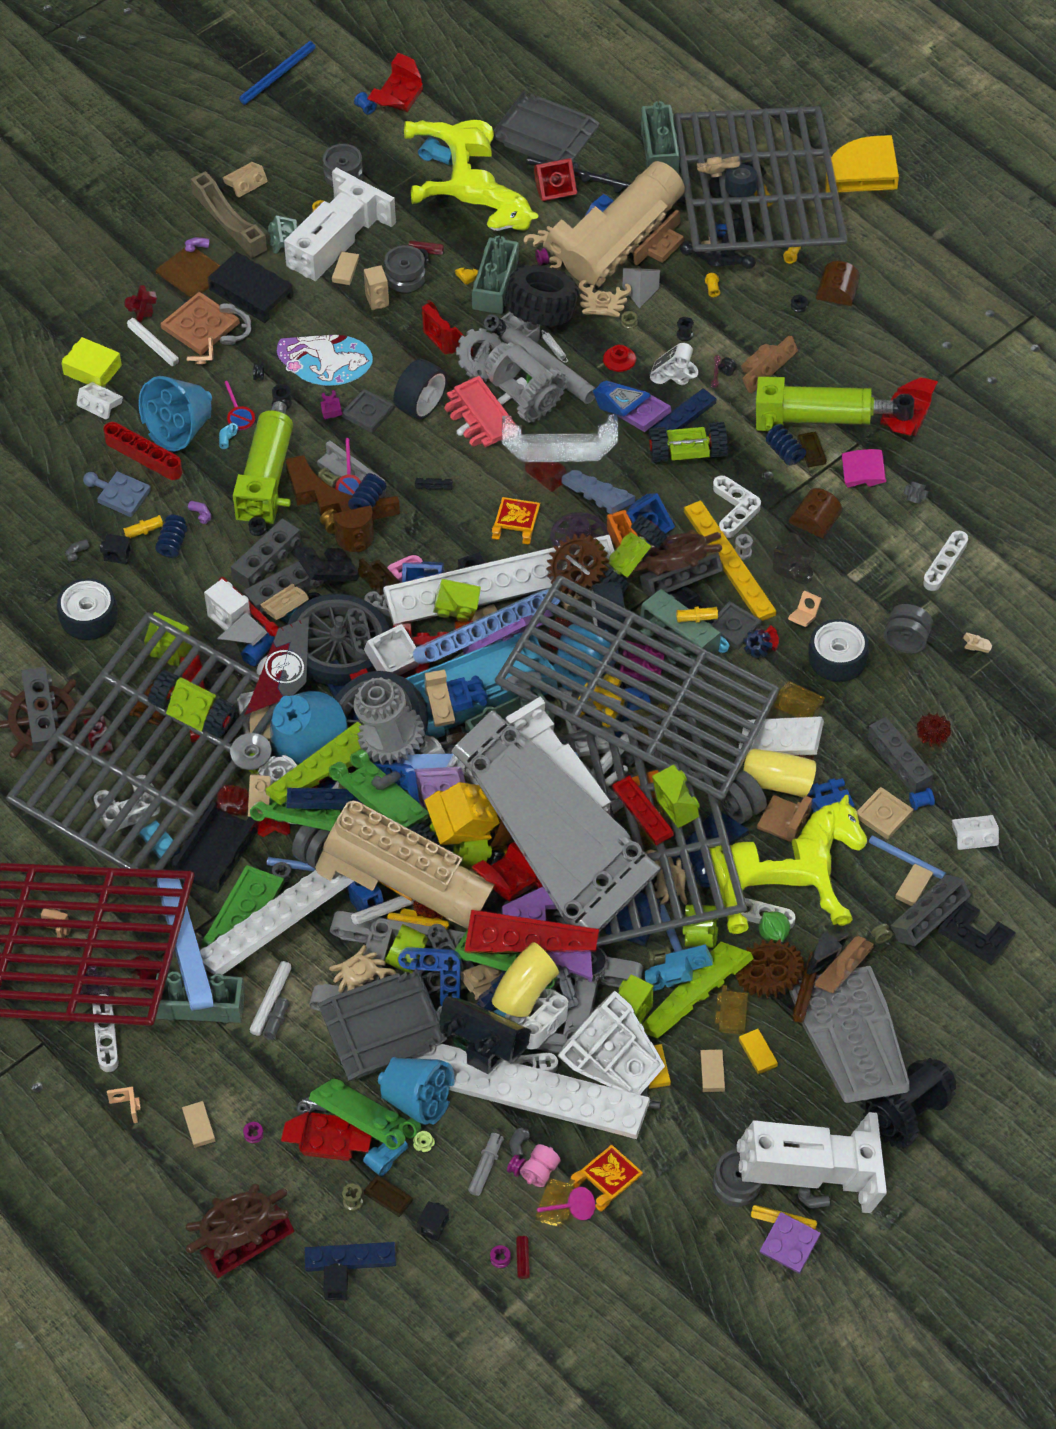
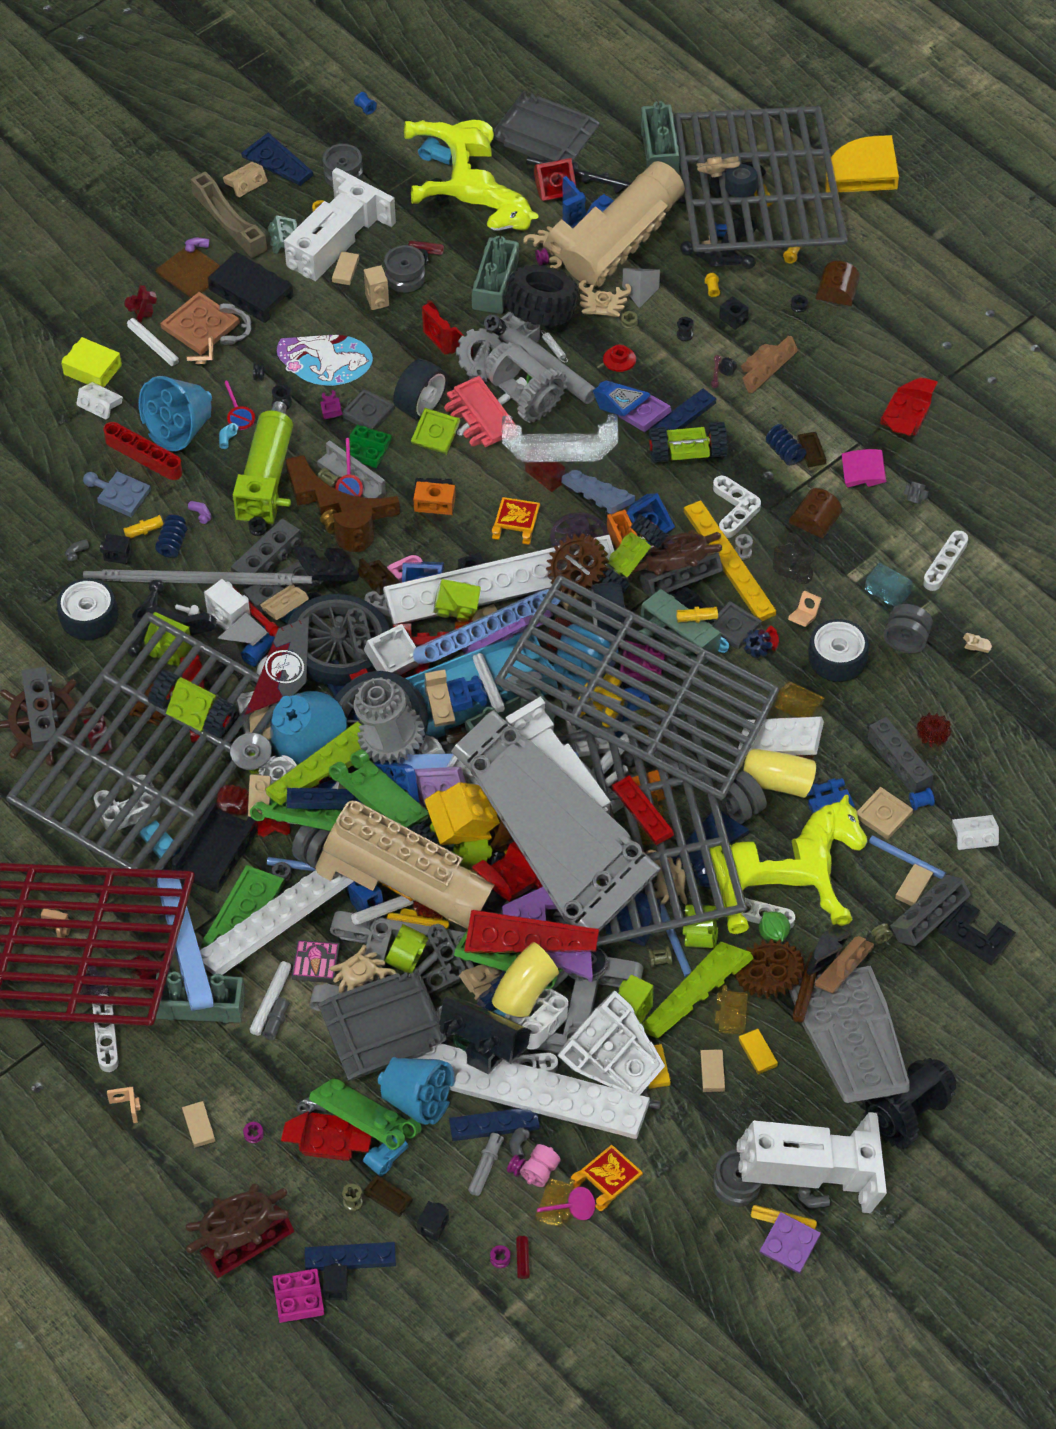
(192, 611): none -> white hand
(197, 623): none -> black piece
(198, 577): none -> light grey axle
(277, 72): blue axle -> none
(277, 159): none -> dark blue wing
(298, 1295): none -> dark pink slope
(314, 960): none -> tile
(367, 492): dark blue piece -> none
(368, 445): none -> green slope
(385, 781): dark grey arm -> none
(402, 85): red piece -> none
(423, 1136): yellowish green plate -> none
(434, 498): none -> orange brick
(435, 431): none -> lime tile
(441, 964): blue beam -> none
(466, 275): yellow tile -> none
(488, 682): none -> white axle
(493, 1122): none -> dark blue plate
(567, 987): black axle -> none
(573, 203): none -> blue bracket
(661, 241): medium nougat bracket -> none
(674, 366): white beam -> none
(674, 796): lime slope -> none
(678, 967): dark azure plate -> none
(734, 313): none -> black brick
(785, 817): medium nougat bracket -> none
(822, 404): lime piece -> none
(888, 585): none -> clear light blue brick

